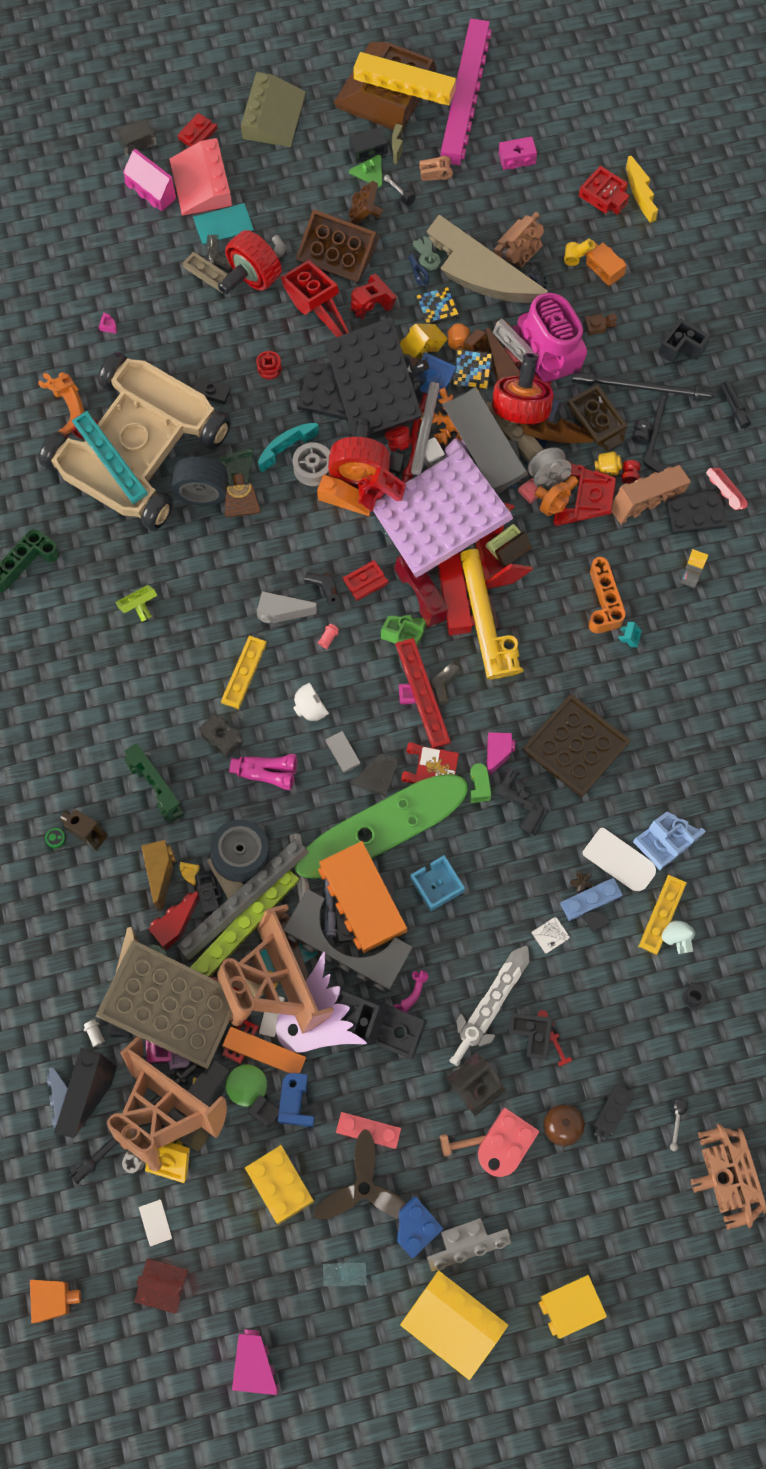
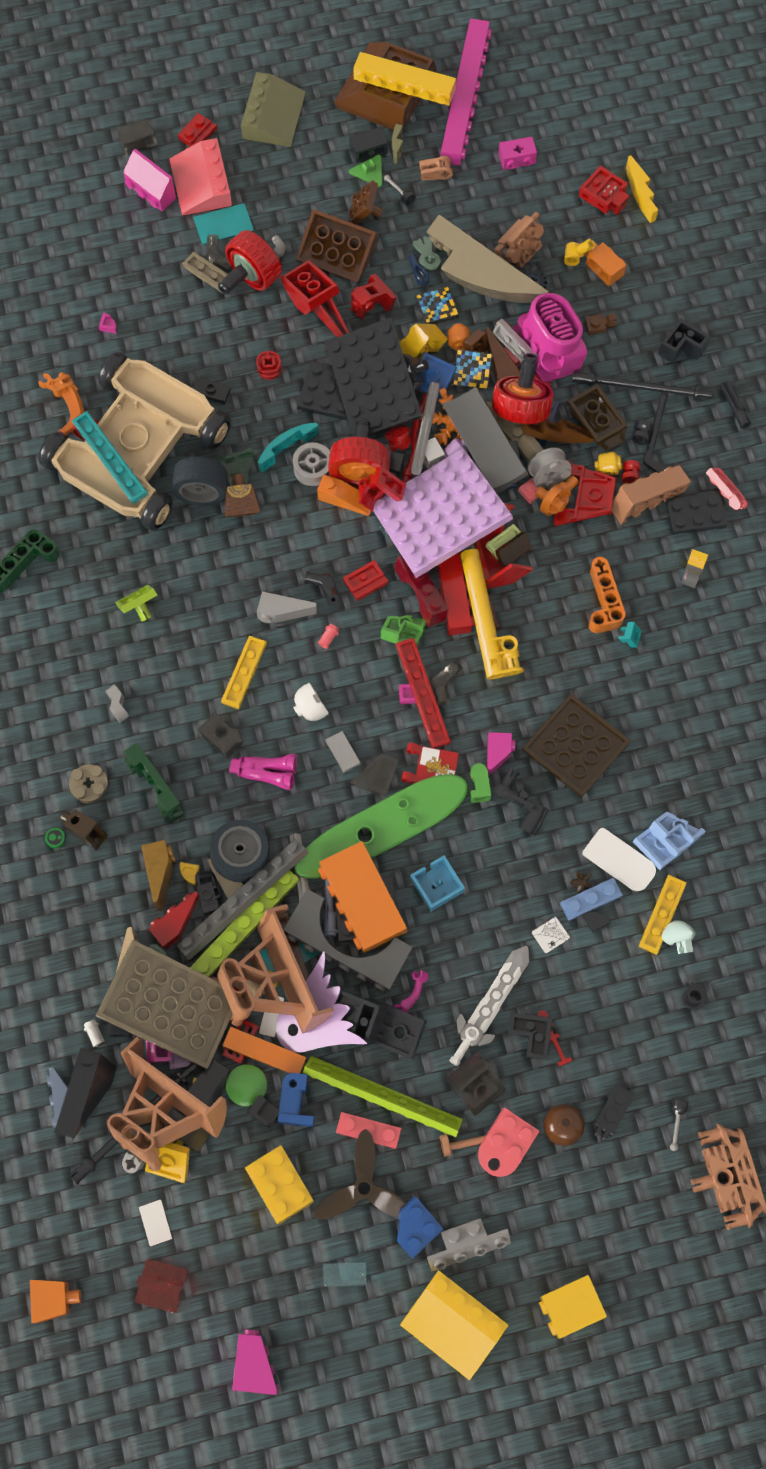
(81, 775): none -> dark tan plate
(117, 703): none -> light grey piece
(383, 1096): none -> lime plate

